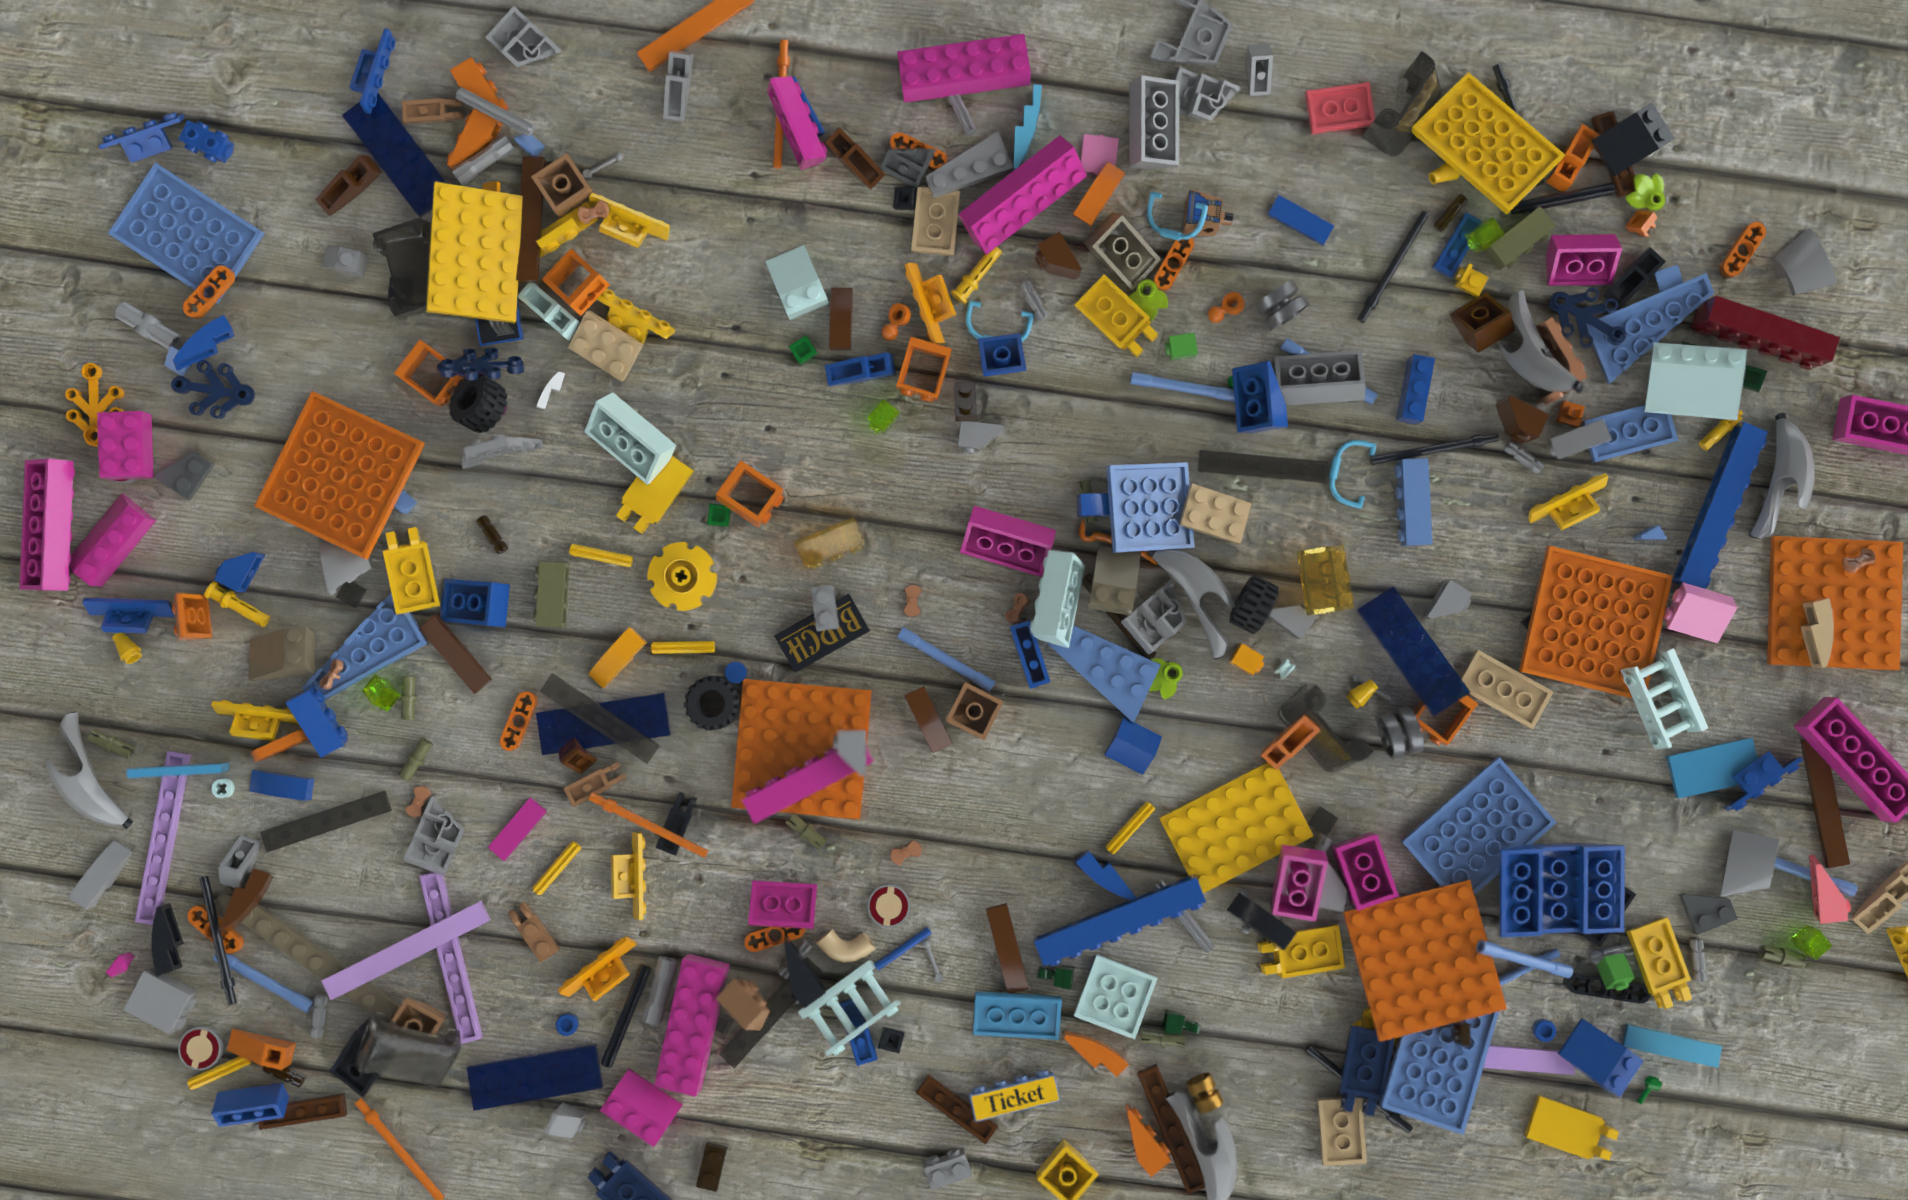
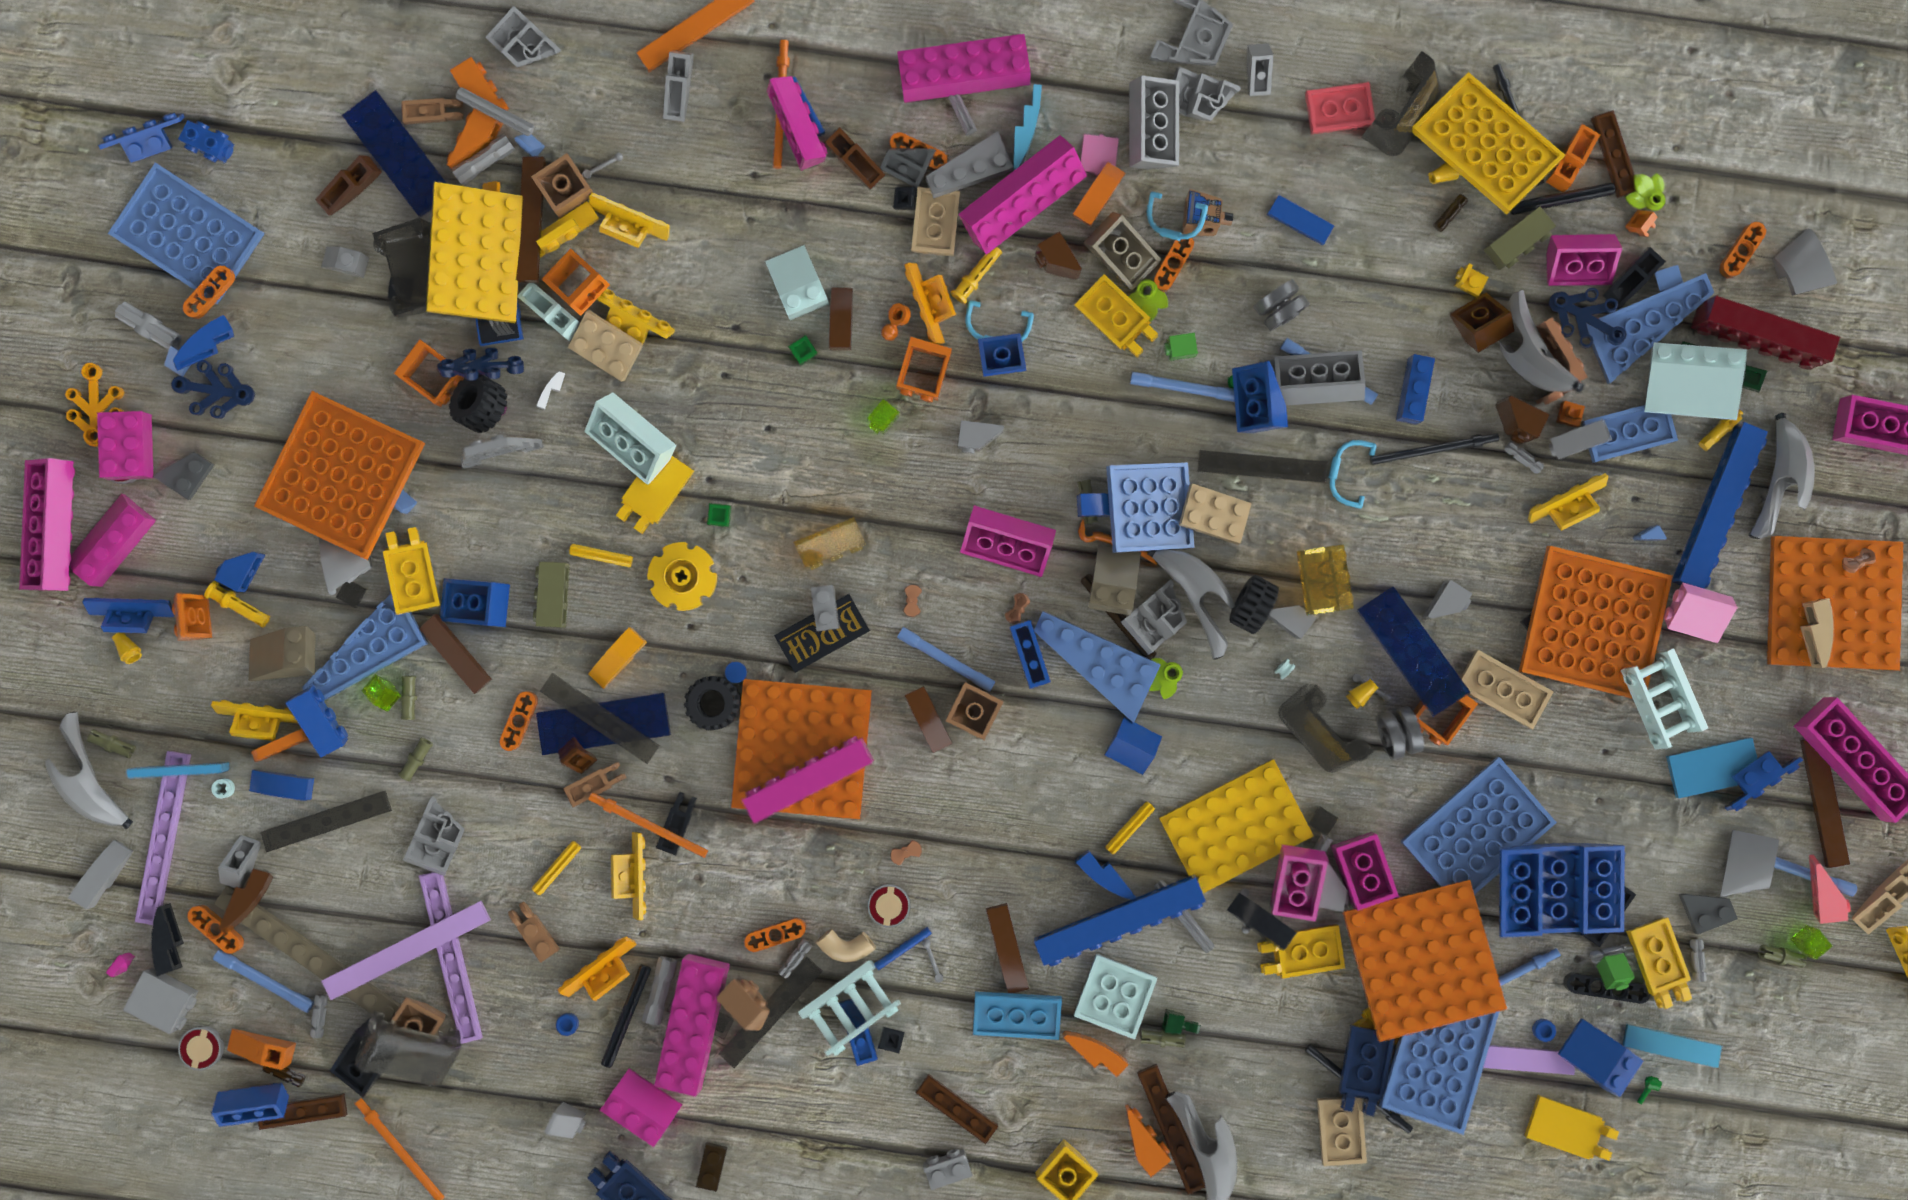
(217, 1072): yellow axle -> none
(227, 981): black bar -> none
(327, 681): nougat piece -> none
(370, 71): blue bracket -> none
(415, 809): nougat piece -> none
(491, 534): dark brown axle -> none
(517, 829): dark pink tile -> none
(535, 1077): clear blue plate -> none
(587, 214): nougat piece -> none
(683, 647): yellow axle -> none
(733, 480): orange window -> none
(782, 904): dark pink plate -> none
(803, 981): black slope -> none
(806, 831): olive pin -> none
(852, 748): light grey slope -> none
(860, 369): blue slope -> none
(965, 401): dark brown plate -> none
(1013, 1096): brick -> none
(1033, 300): light grey axle -> none
(1058, 598): light aqua slope -> none
(1062, 976): dark green piece -> none
(1206, 1096): pearl gold wheel -> none
(1217, 313): orange plate -> none
(1247, 659): light orange brick -> none
(1290, 741): orange slope -> none
(1372, 301): black bar -> none
(1414, 502): medium blue brick -> none
(1456, 246): blue tile -> none
(1461, 1033): dark brown plate -> none
(1484, 235): clear neon green brick -> none
(1495, 950): medium blue piece -> none
(1632, 139): black slope -> none

